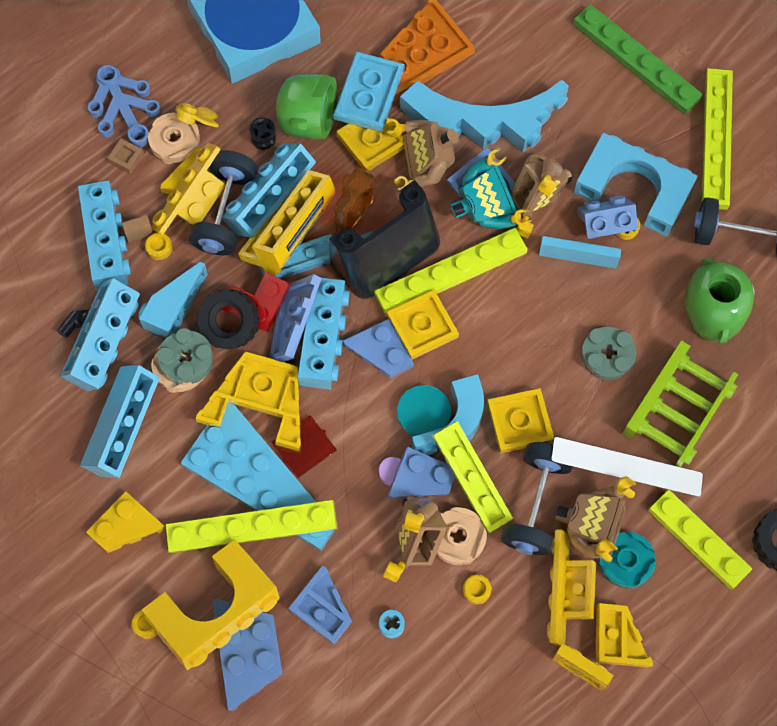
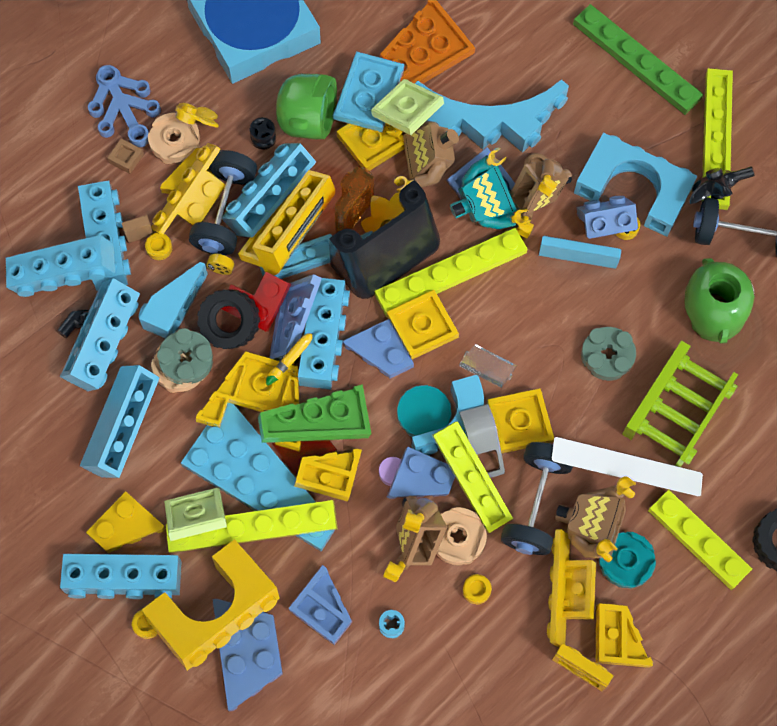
(60, 266): none -> medium azure brick
(120, 575): none -> medium azure brick
(195, 514): none -> yellowish green tile
(220, 264): none -> yellow tile
(277, 372): none -> yellow piece
(325, 418): none -> bright green wing
(329, 474): none -> yellow wing
(382, 212): none -> yellow plate
(407, 106): none -> yellowish green tile
(483, 434): none -> light grey piece
(487, 365): none -> clear piece
(718, 183): none -> black animal

